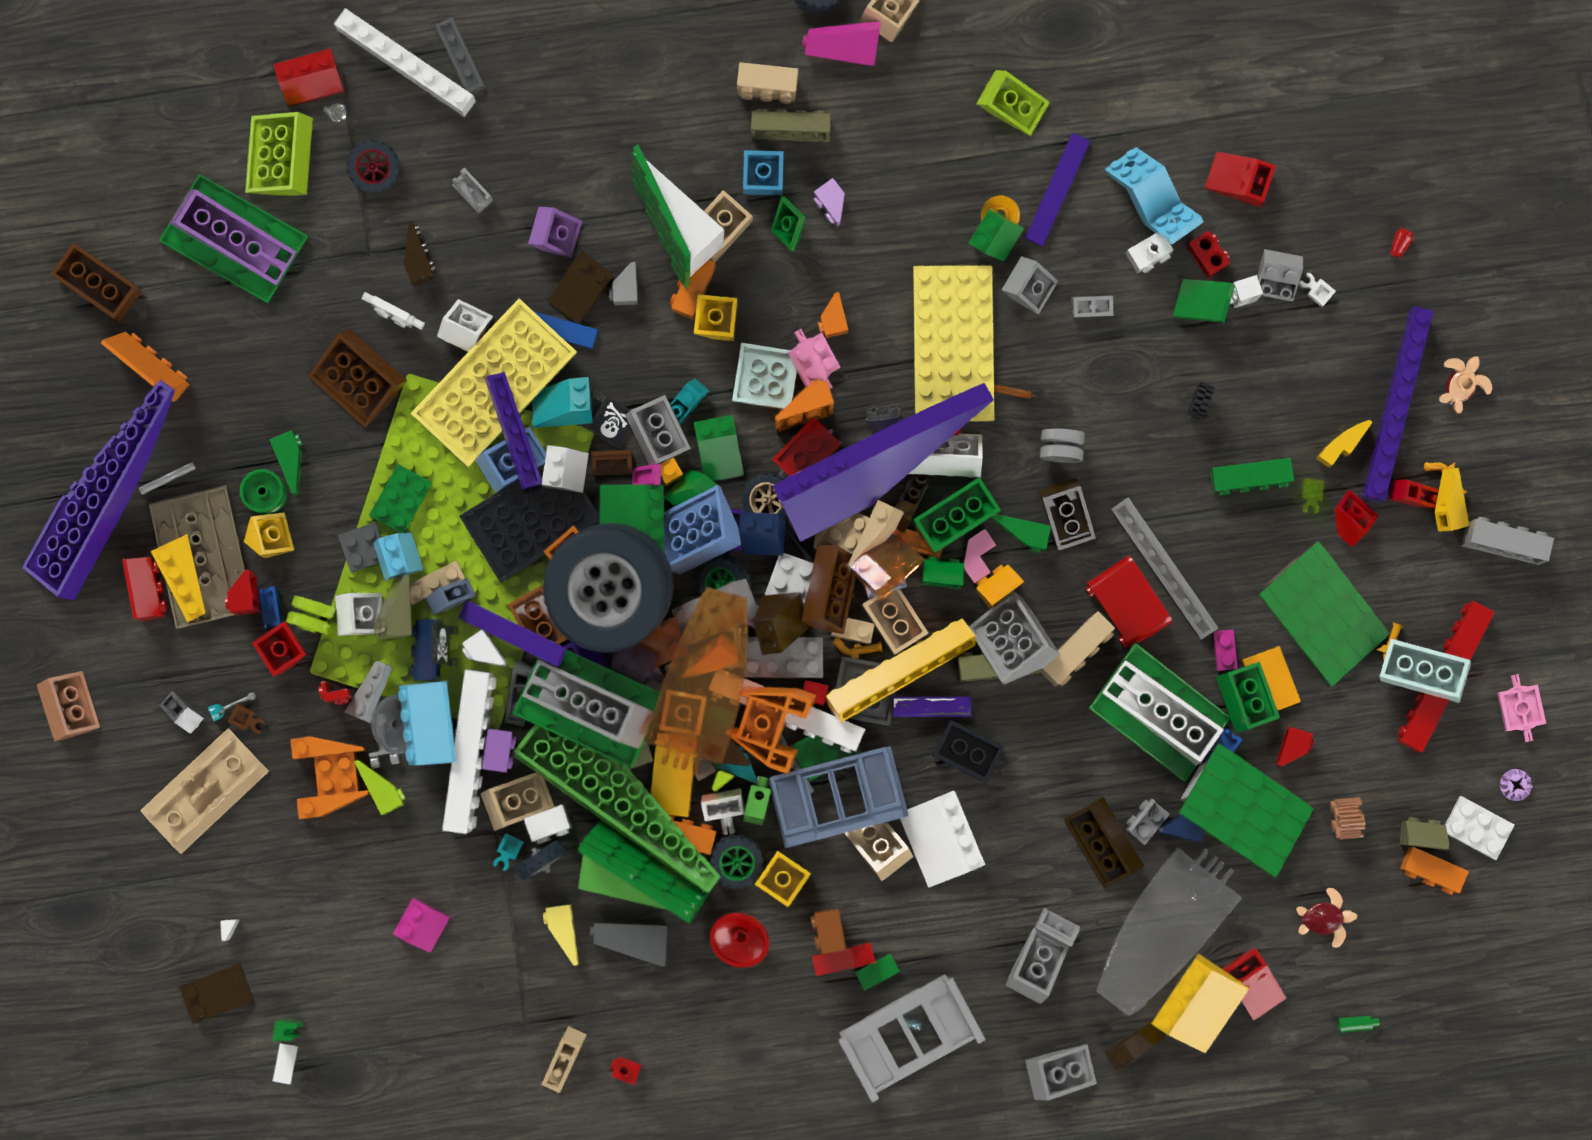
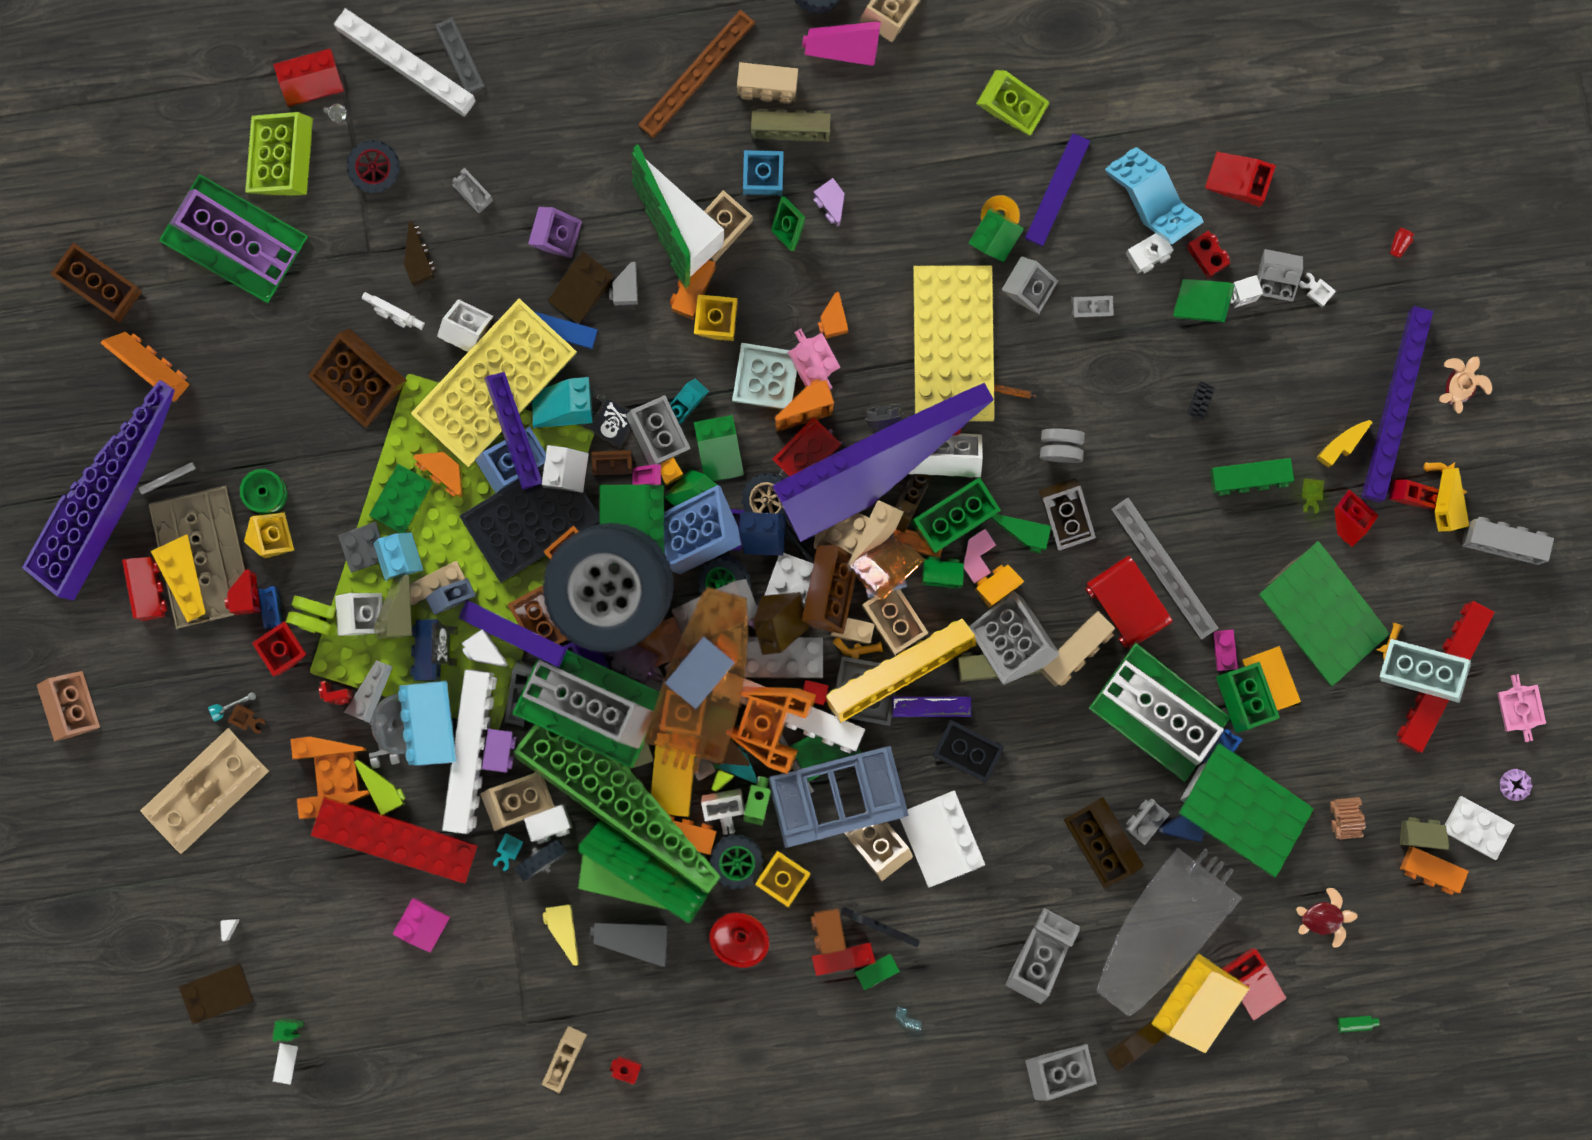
(181, 712): flat silver slope -> none
(289, 457): green slope -> none
(394, 840): none -> red plate
(442, 470): none -> orange slope
(696, 74): none -> dark orange tile
(699, 672): none -> sand blue tile
(880, 927): none -> black tile
(947, 1014): light grey piece -> none
(1294, 745): red slope -> none

